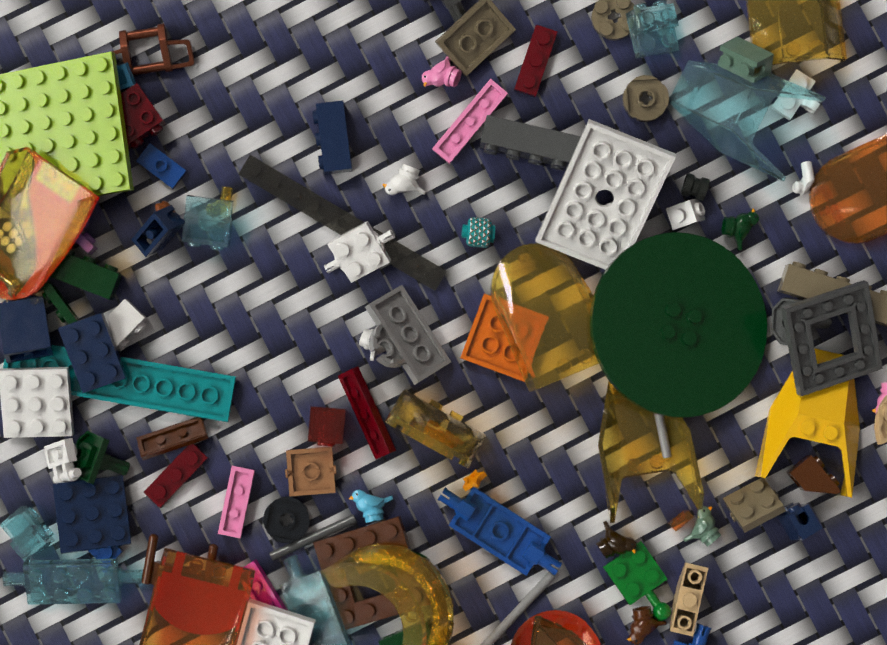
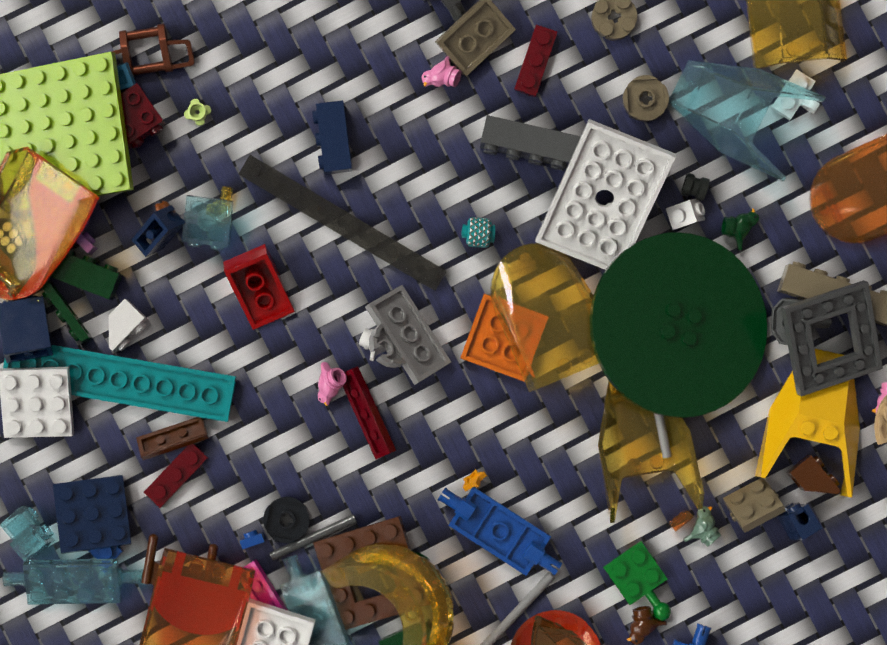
(61, 458): white plate -> none
(92, 352): dark blue plate -> none
(93, 456): dark green piece -> none
(161, 166): blue plate -> none
(193, 107): none -> yellowish green plate
(236, 501): bright pink plate -> none
(252, 538): none -> blue plate
(258, 286): none -> red slope
(310, 471): medium nougat plate -> none
(327, 426): clear red head -> none
(330, 382): none -> bright pink animal
(359, 251): white plate -> none
(370, 505): medium azure animal -> none
(404, 181): white animal -> none
(436, 428): clear yellow windscreen -> none
(469, 121): bright pink plate -> none
(615, 543): dark brown animal -> none
(653, 29): clear light blue plate -> none
(688, 599): tan slope -> none
(746, 59): sand green brick -> none
(807, 180): white arm -> none

